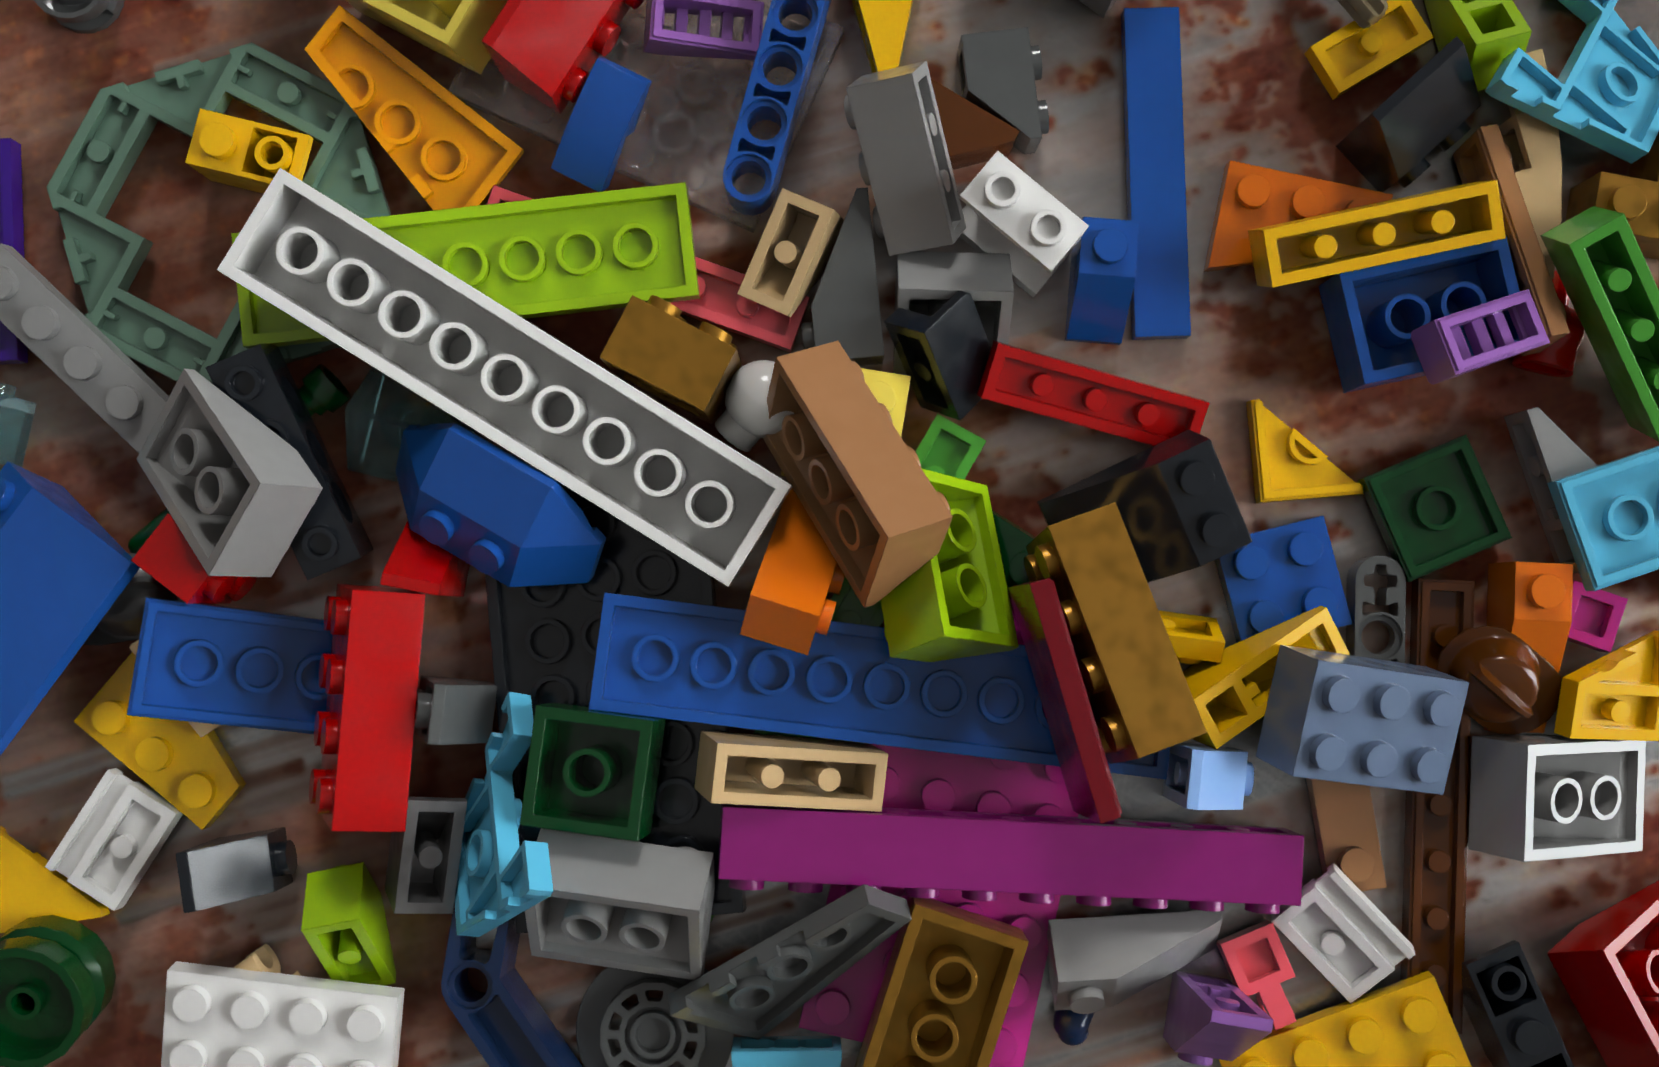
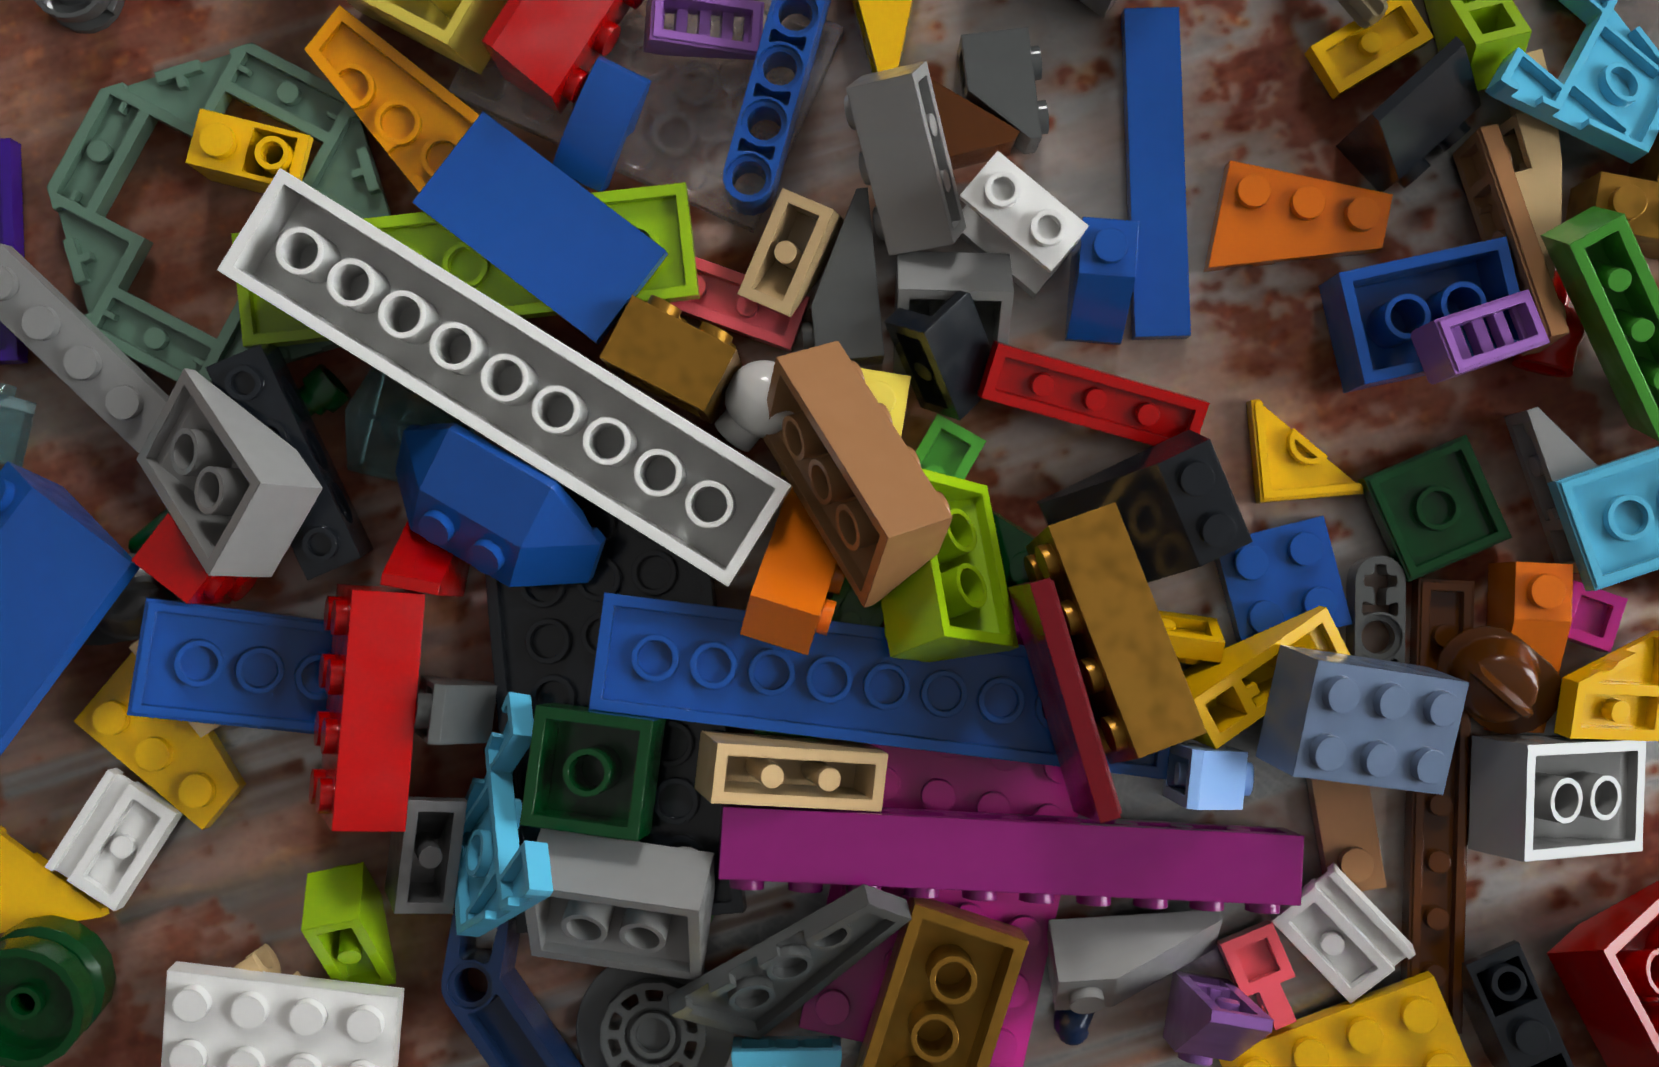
(235, 868): black slope -> none
(540, 227): none -> blue tile
(1377, 234): yellow brick -> none

